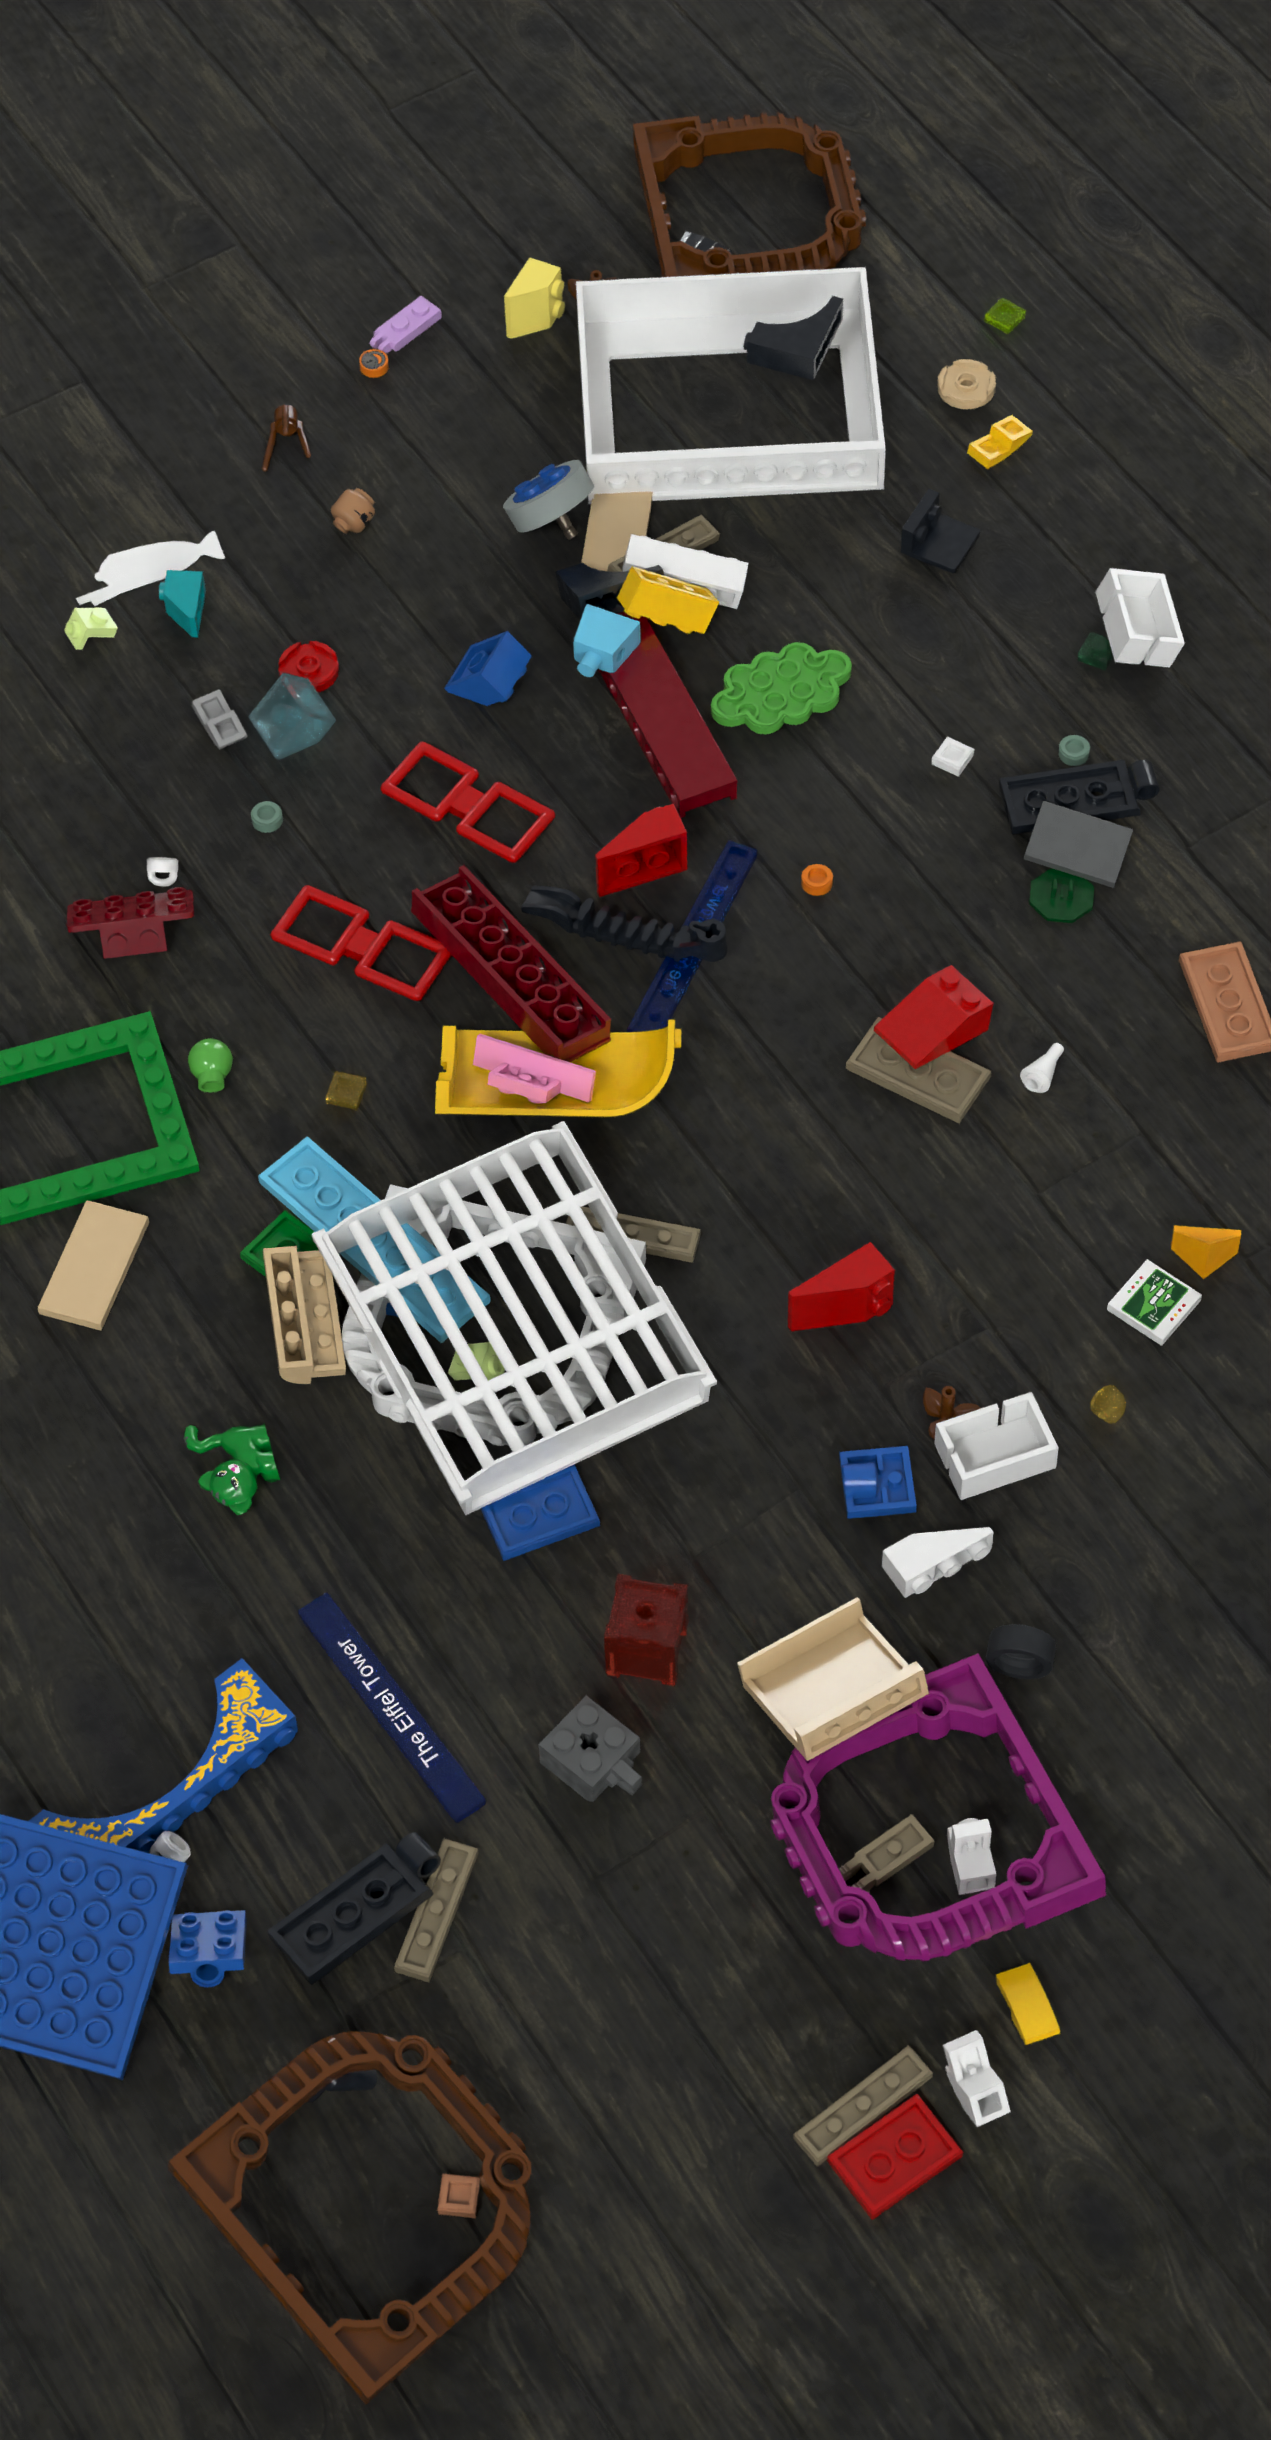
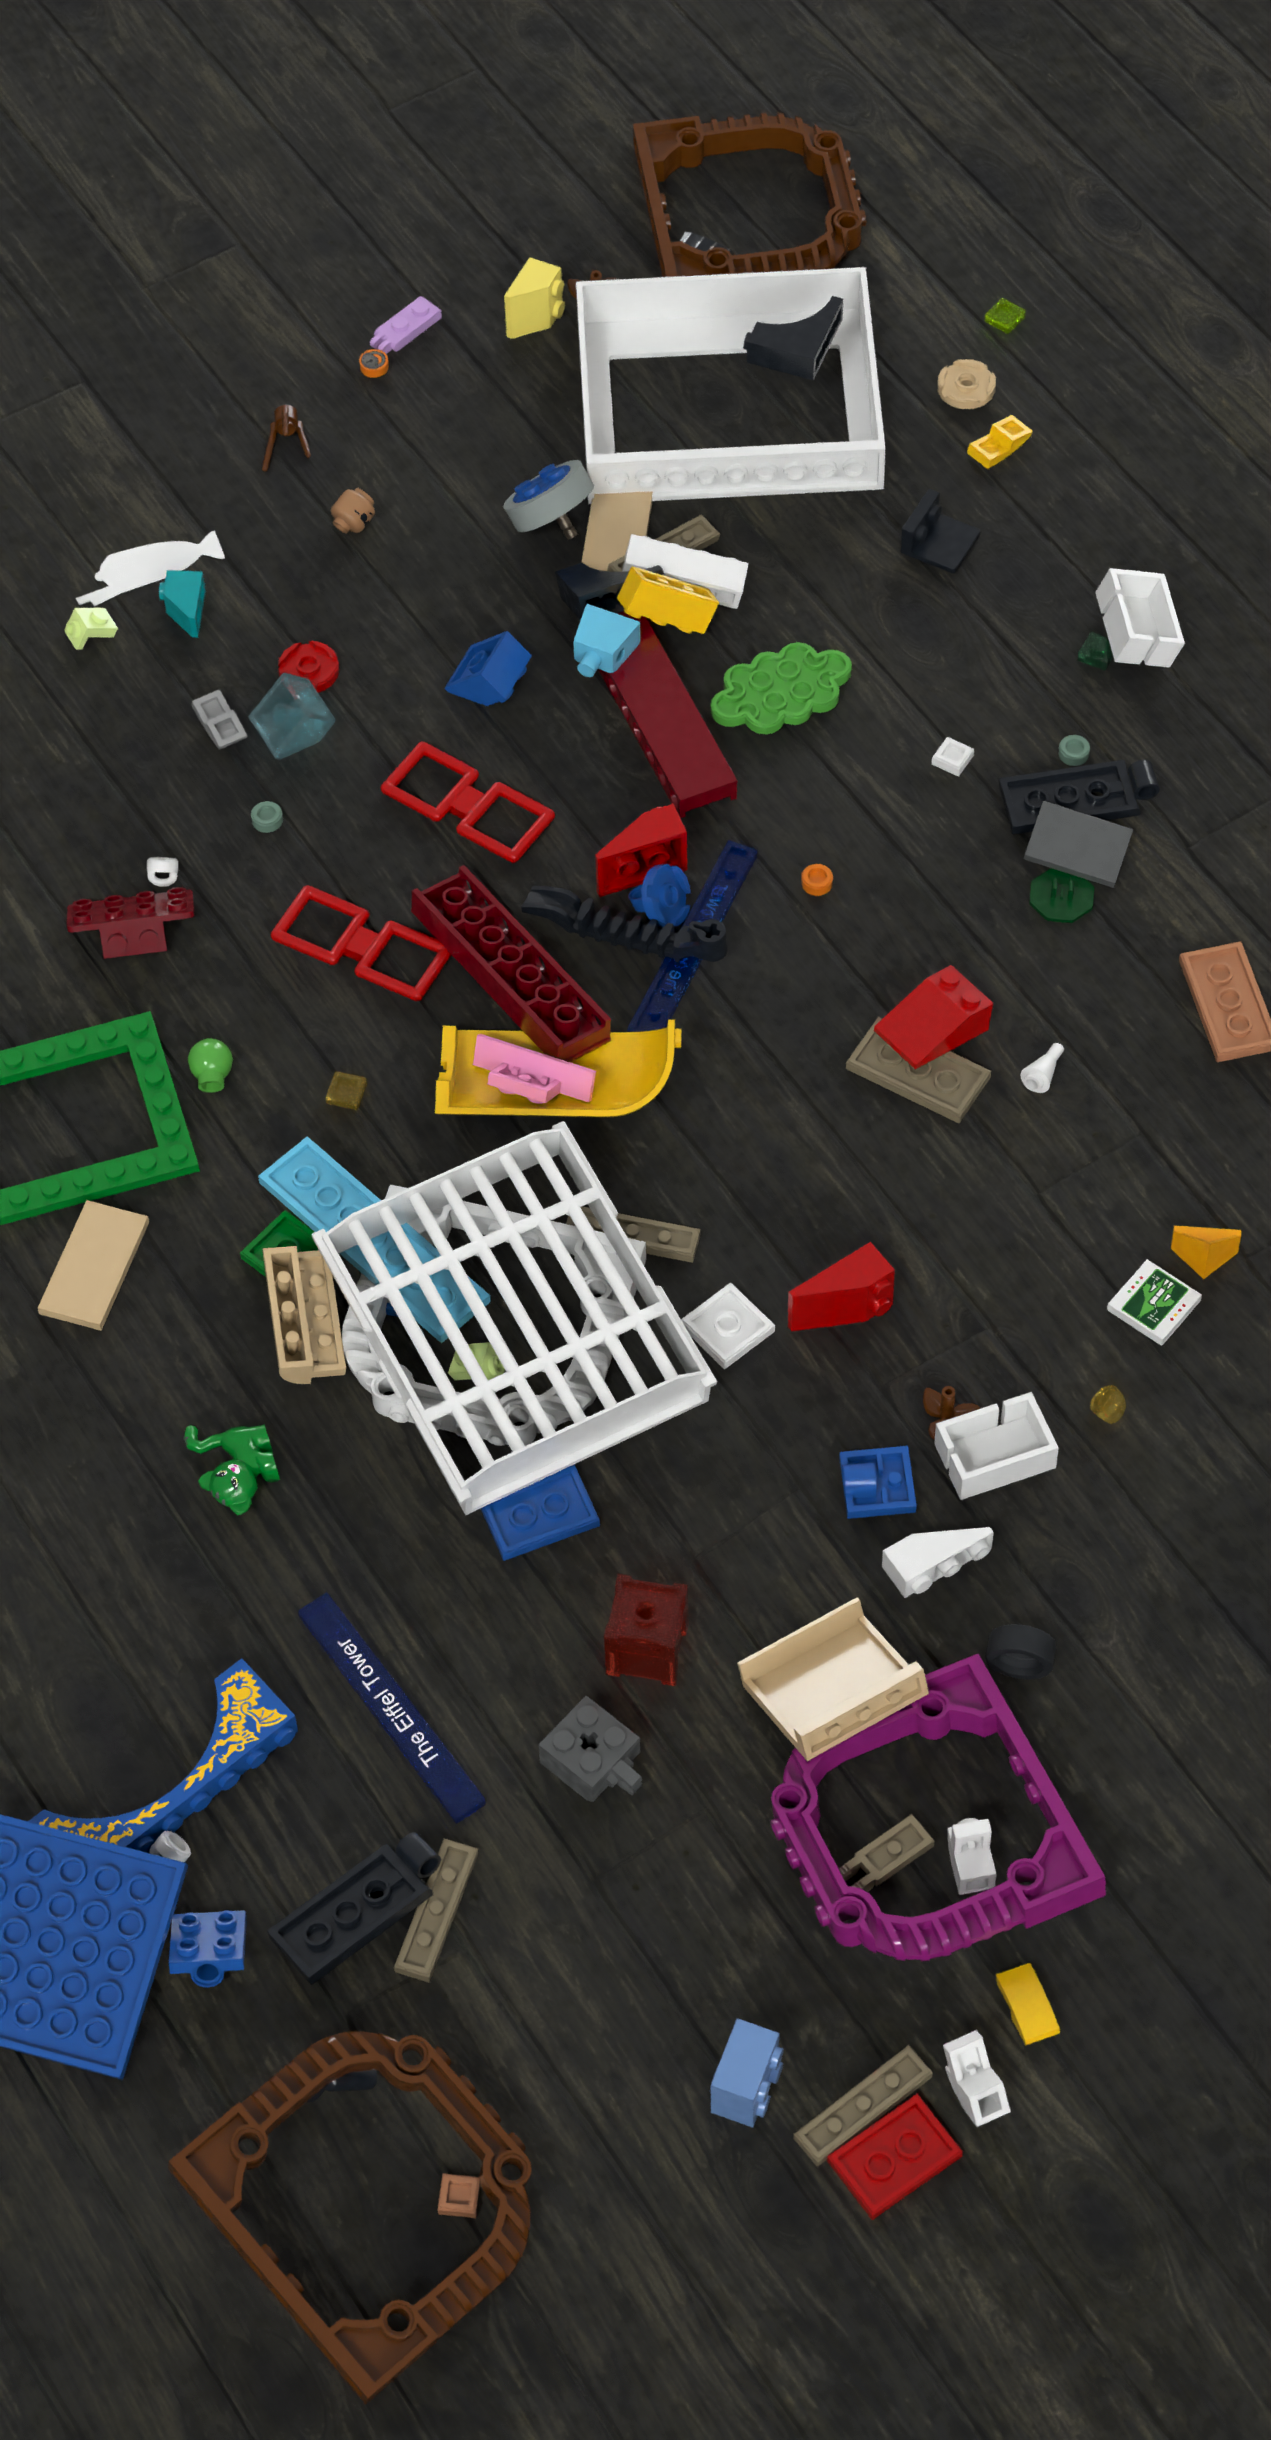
(662, 895): none -> blue tile
(728, 1325): none -> white tile
(746, 2073): none -> medium blue brick

